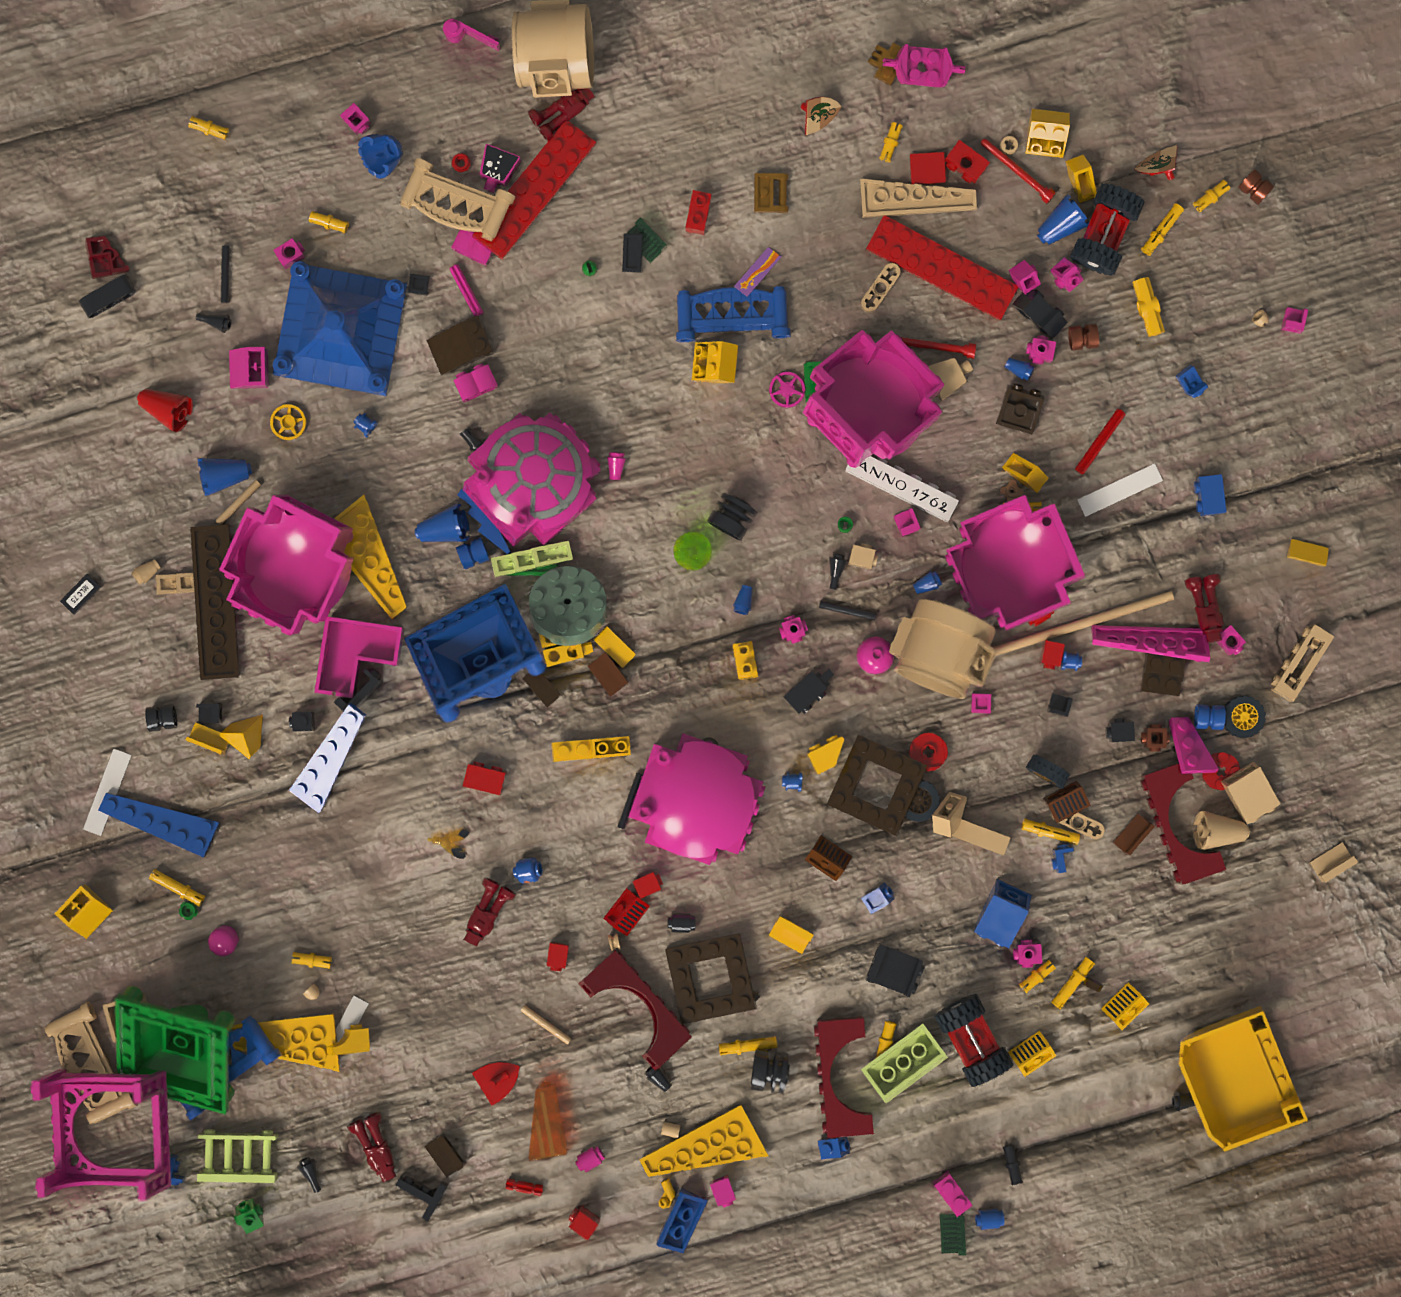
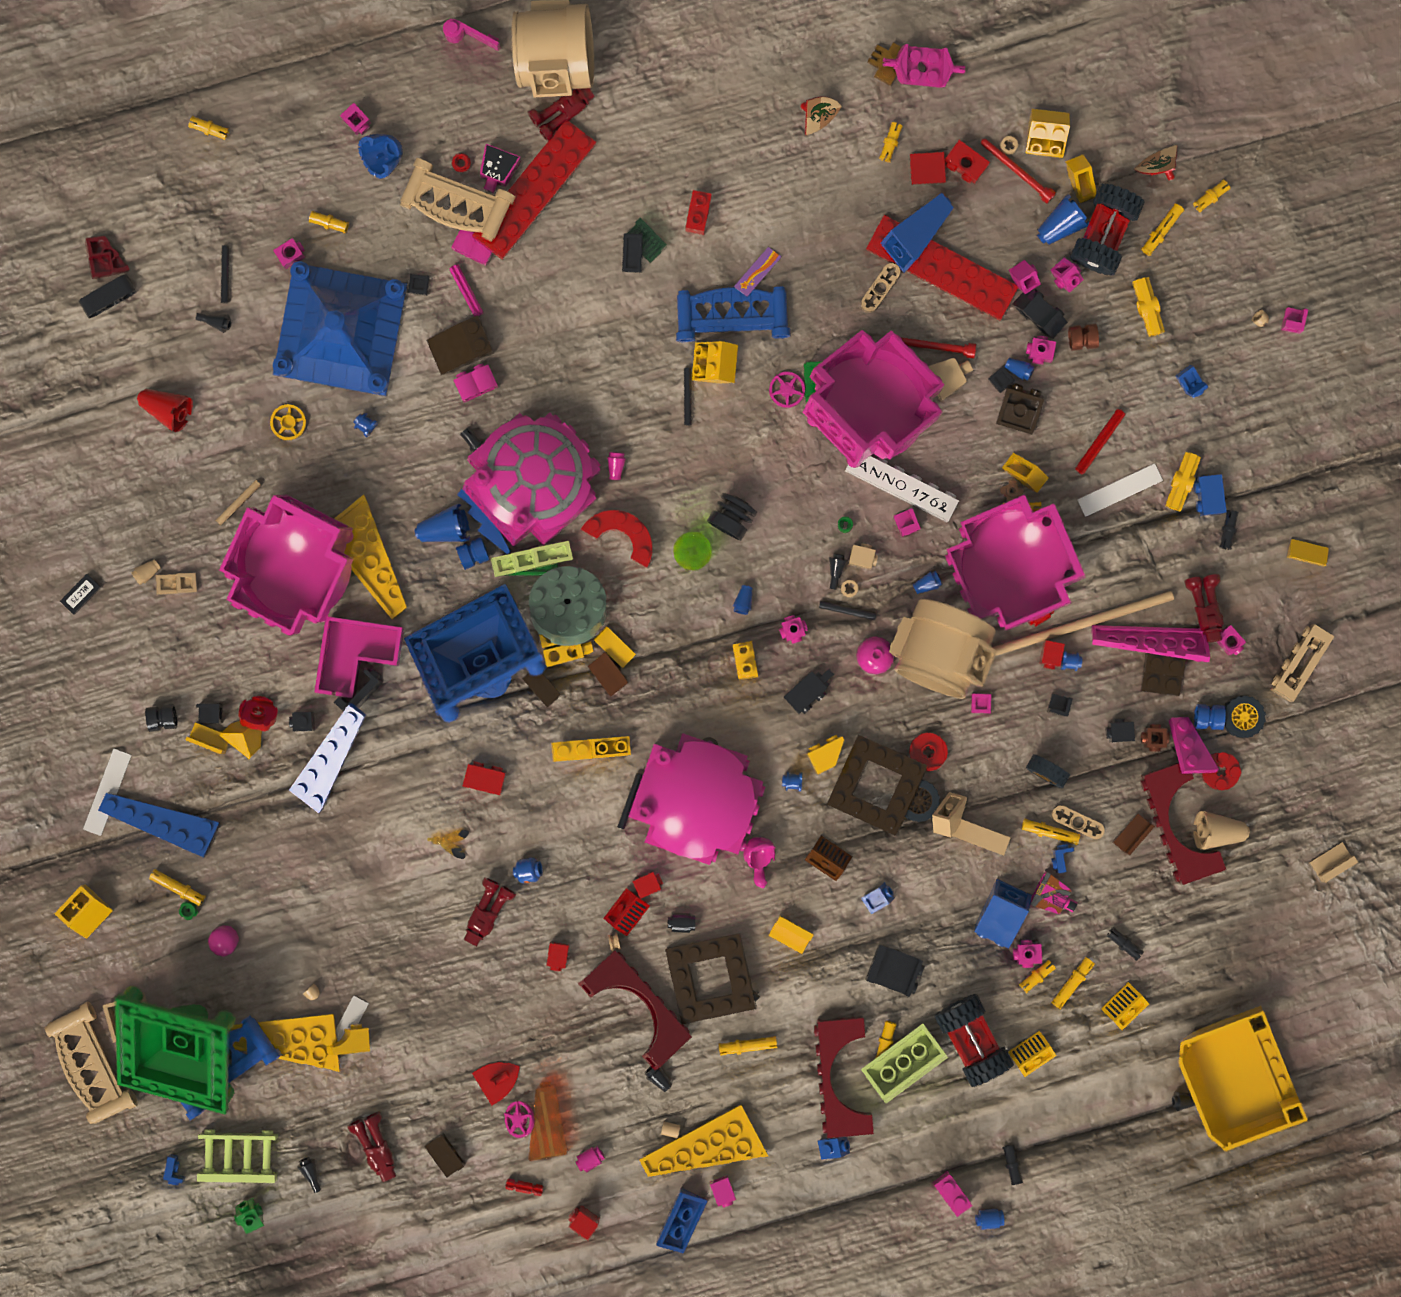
(144, 1086): dark pink arch -> none
(213, 612): dark brown plate -> none
(222, 473): blue cone -> none
(249, 368): dark pink slope -> none
(258, 722): none -> red plate
(311, 960): yellow pin -> none
(423, 1193): black bracket -> none
(519, 1119): none -> dark pink wheel
(545, 1024): tan bar -> none
(585, 268): green hinge -> none
(625, 523): none -> red brick
(668, 1195): yellow arm -> none
(687, 397): none -> black bar
(758, 854): none -> dark pink piece
(764, 192): pearl gold plate -> none
(769, 1071): black wheel -> none
(843, 588): none -> tan bush
(896, 198): tan wing -> none
(913, 234): none -> blue slope
(952, 1234): clear green panel -> none
(1001, 379): none -> black tile
(1052, 895): none -> torso
(1067, 801): reddish brown panel -> none
(1093, 984): dark brown tile -> none
(1125, 943): none -> black pin
(1182, 481): none -> yellow piece
(1229, 529): none -> black pin
(1250, 793): tan brick -> none
(1256, 186): copper wheel -> none

